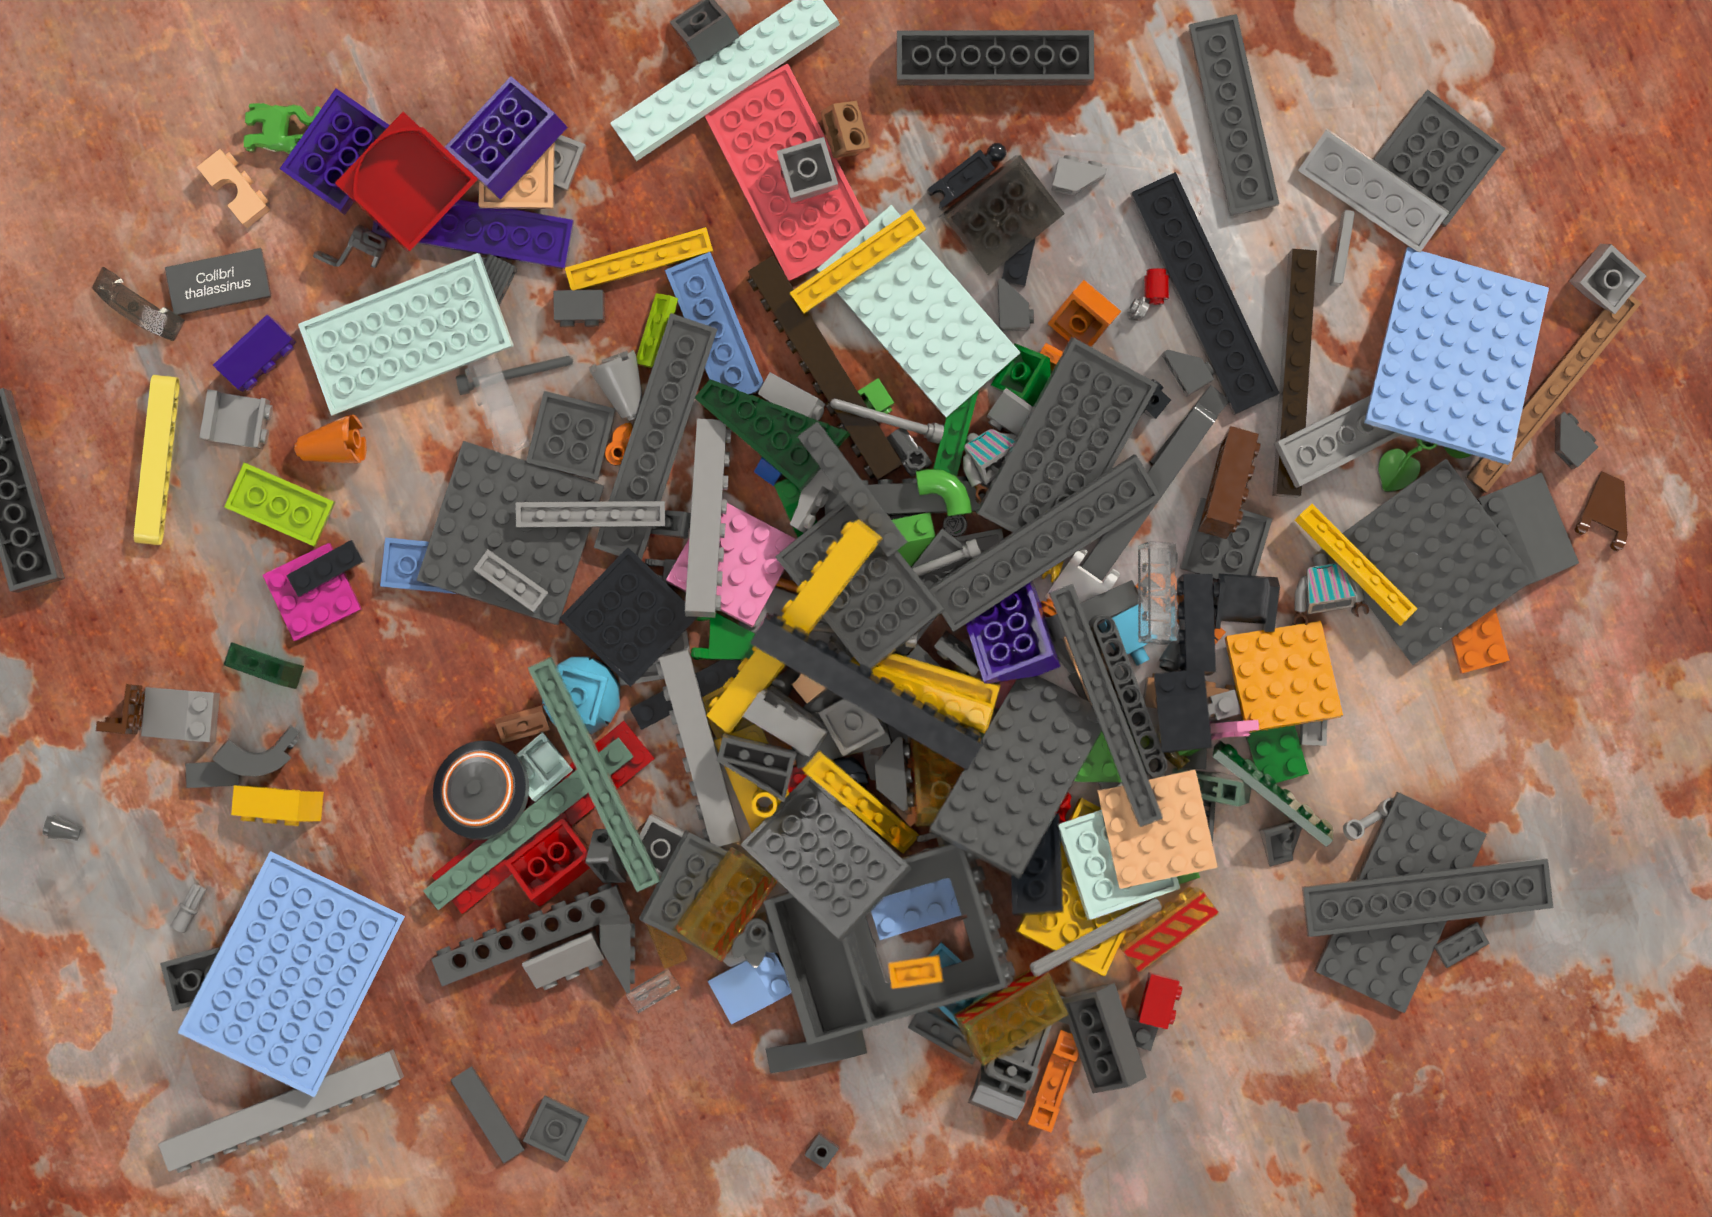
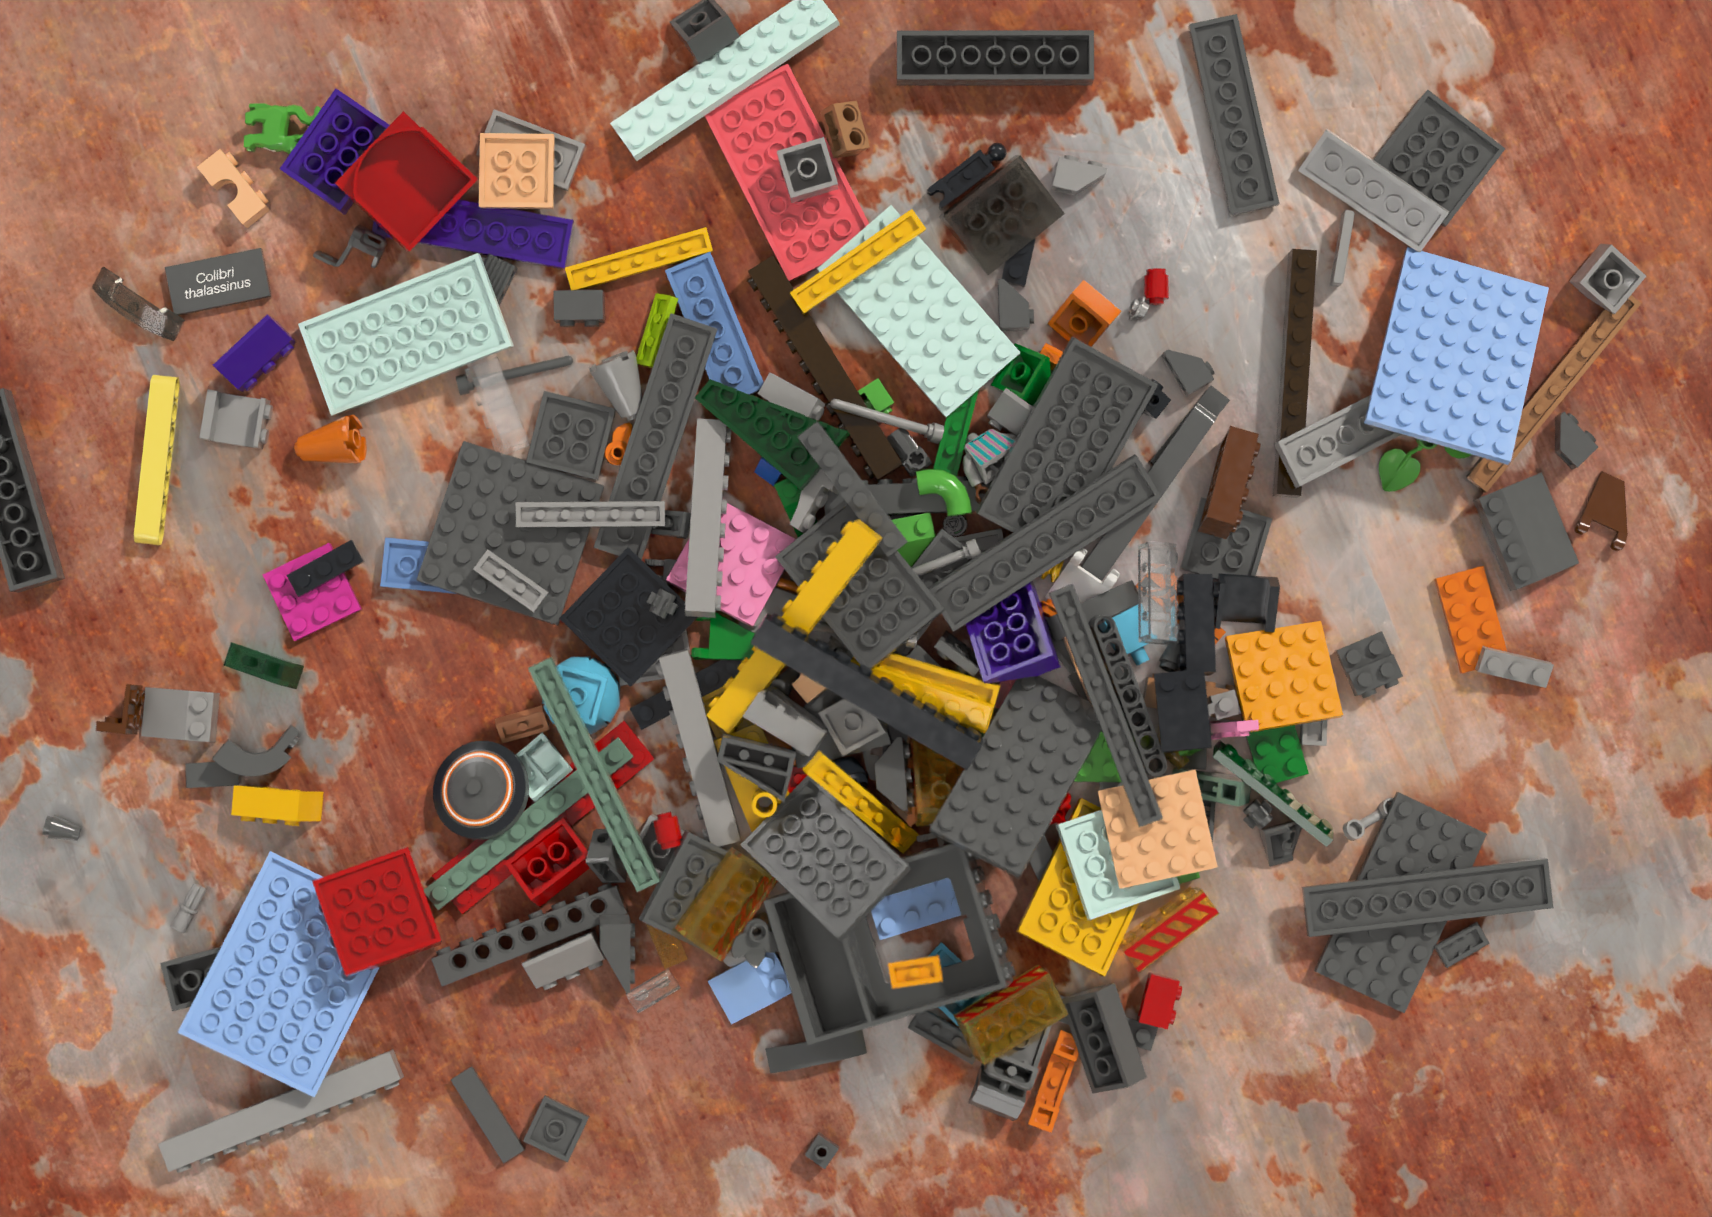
(279, 504): lime plate -> none
(377, 912): none -> red piece
(506, 137): dark purple slope -> none
(662, 603): none -> dark grey gear
(667, 830): none -> red brick
(1041, 885): black plate -> none
(1095, 937): light grey axle -> none
(1205, 293): black plate -> none
(1258, 814): none -> dark grey gear
(1327, 589): light grey torso -> none
(1356, 564): yellow plate -> none
(1369, 665): none -> dark grey plate
(1441, 556): dark grey plate -> none
(1514, 666): none -> light grey plate

